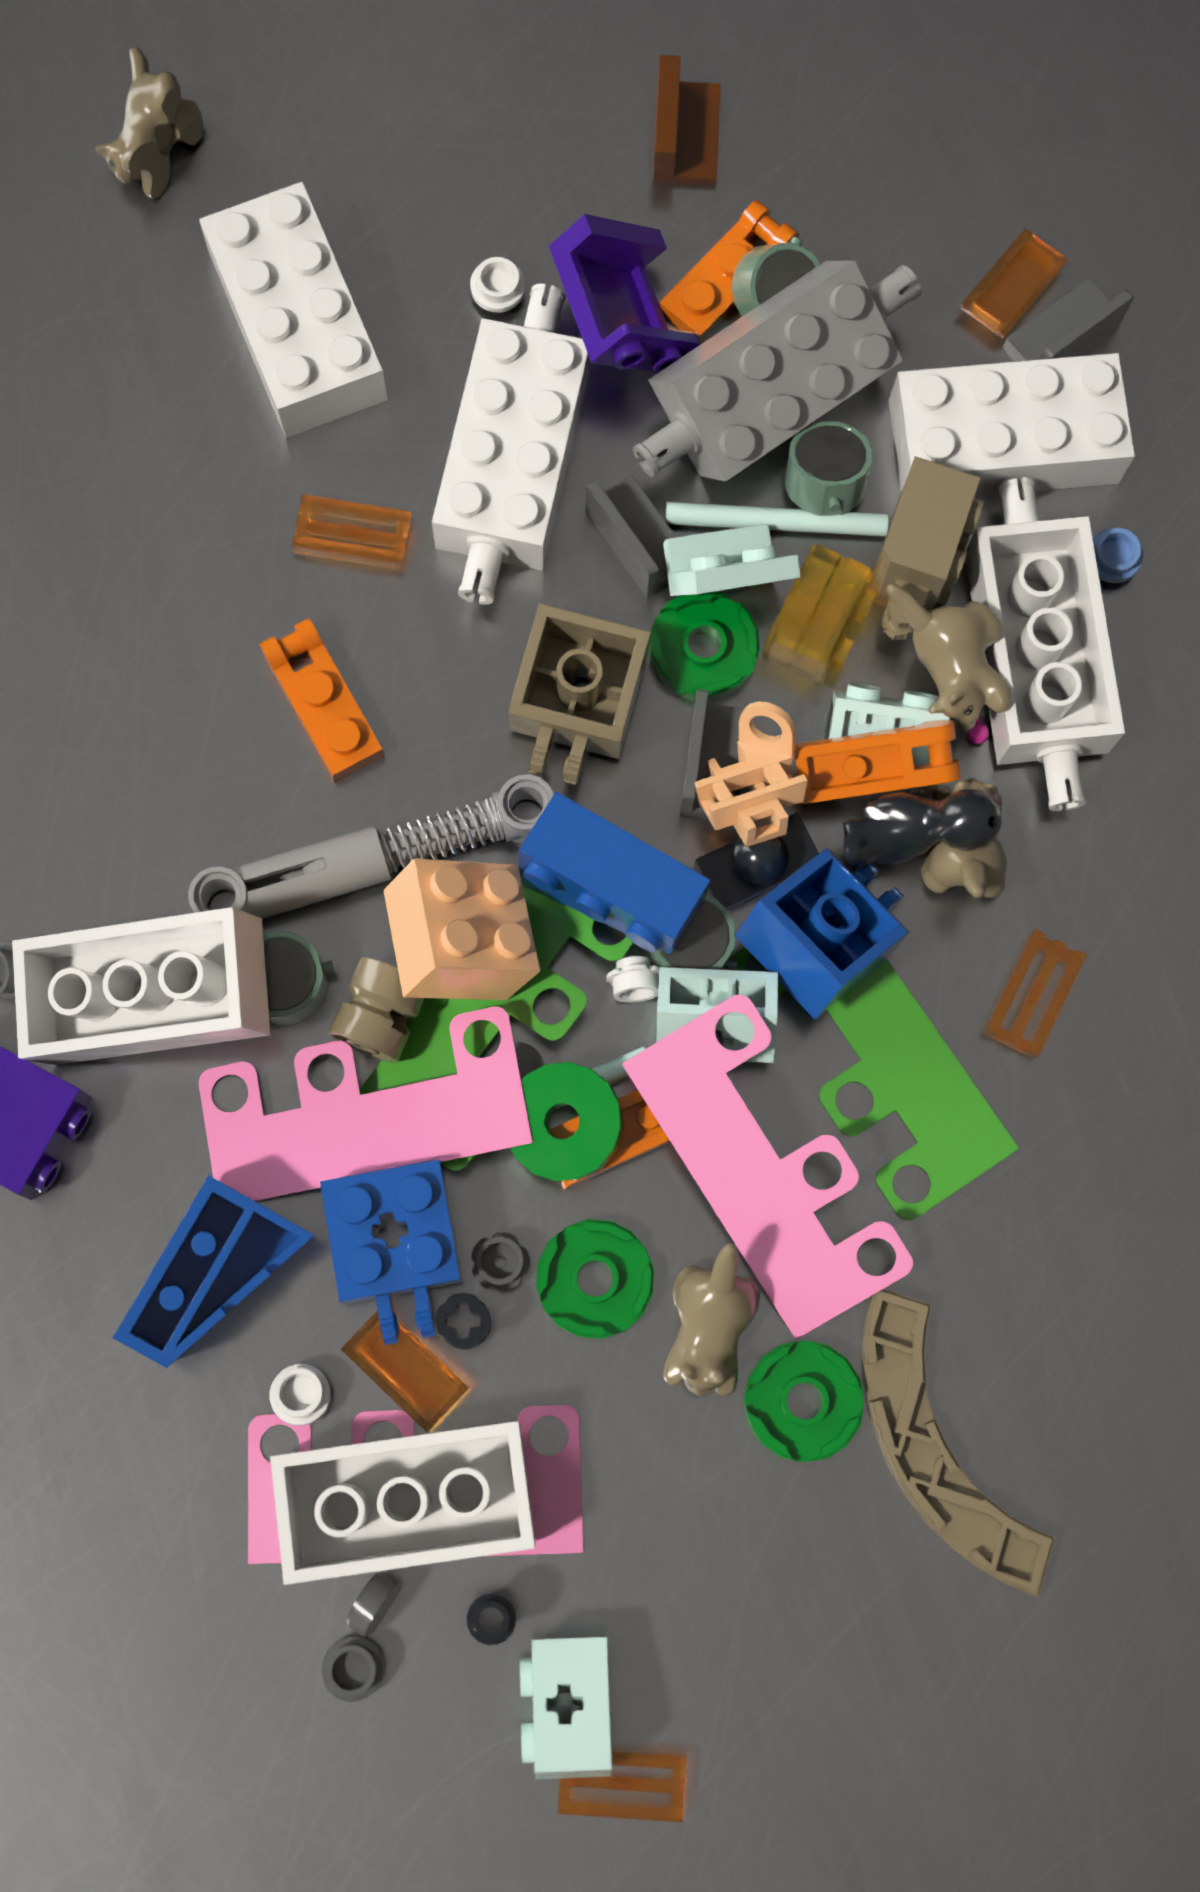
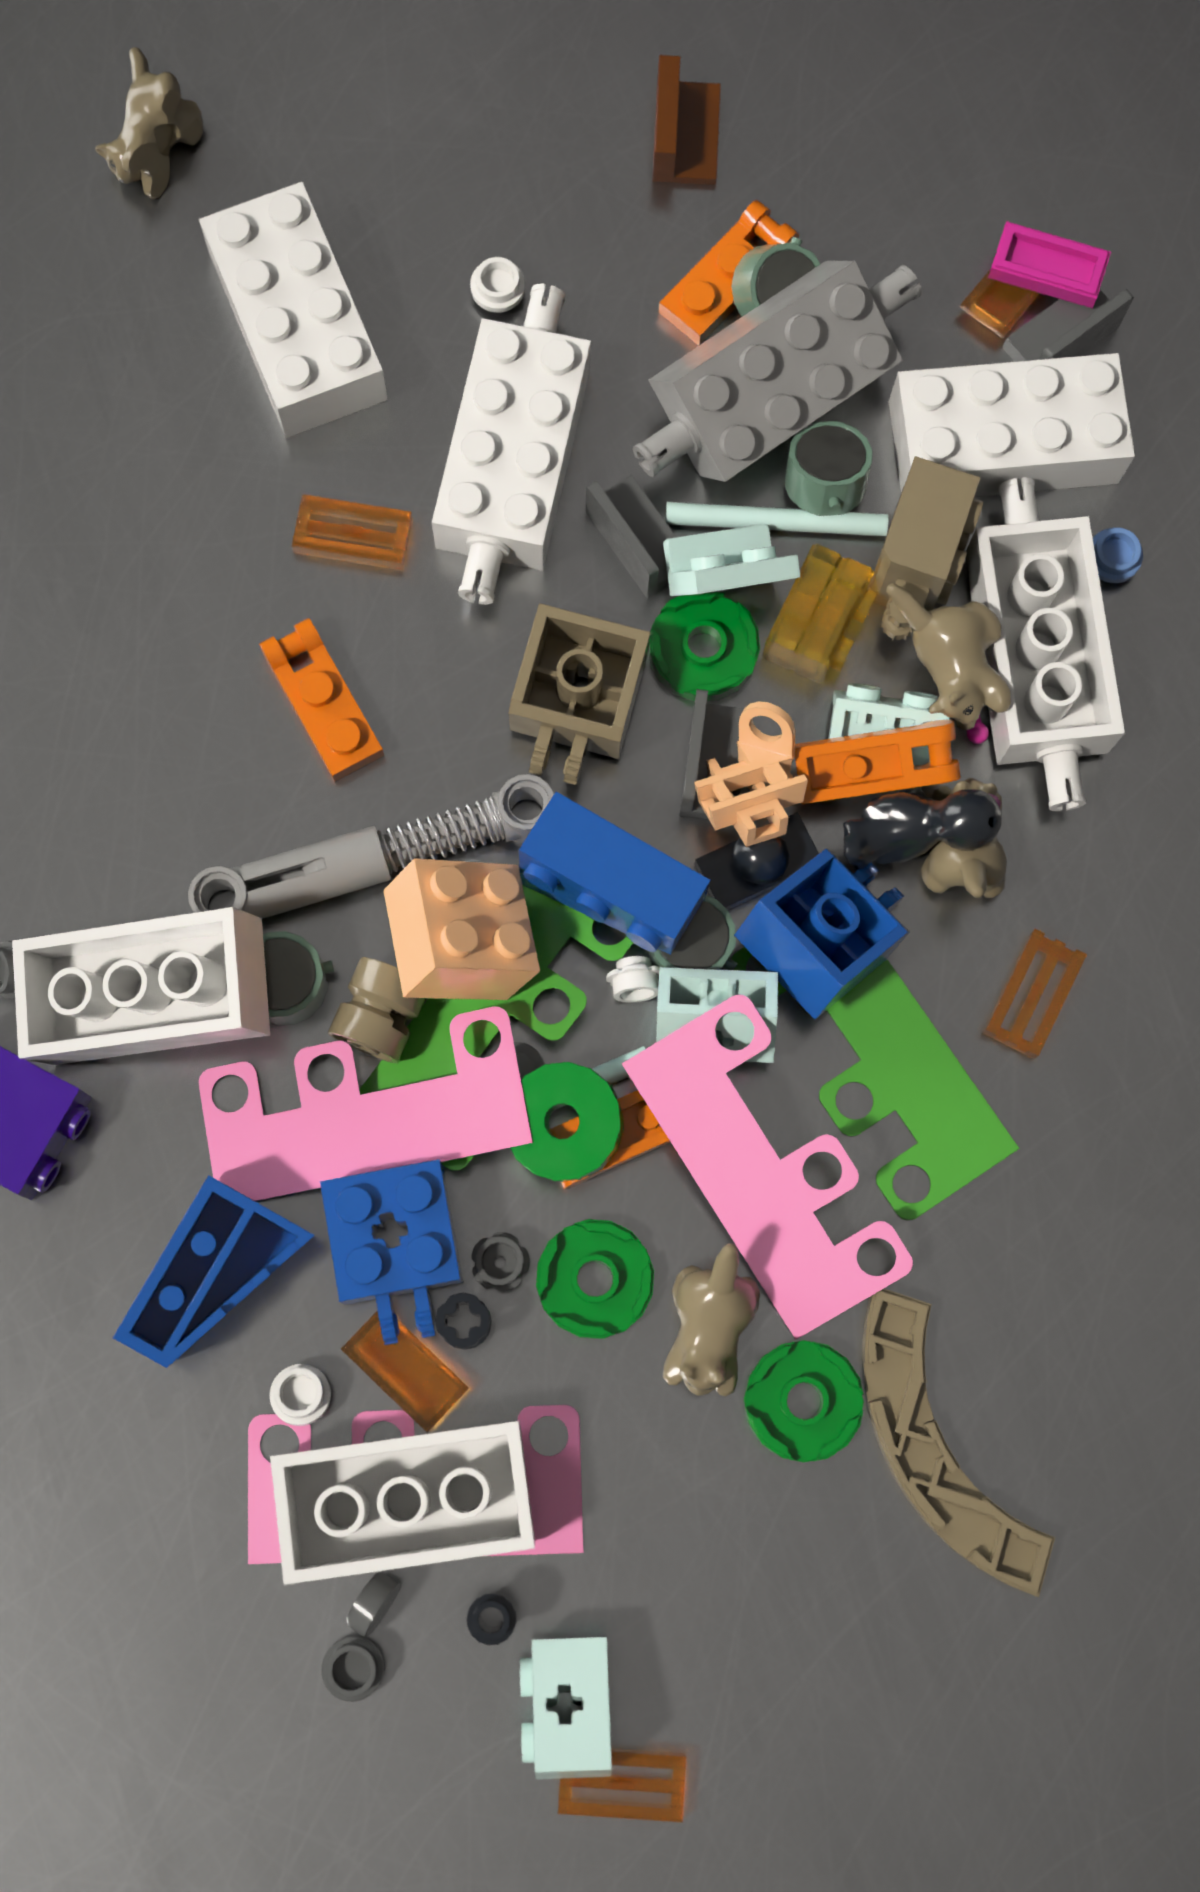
(613, 297): dark purple panel -> none
(1049, 264): none -> dark pink tile

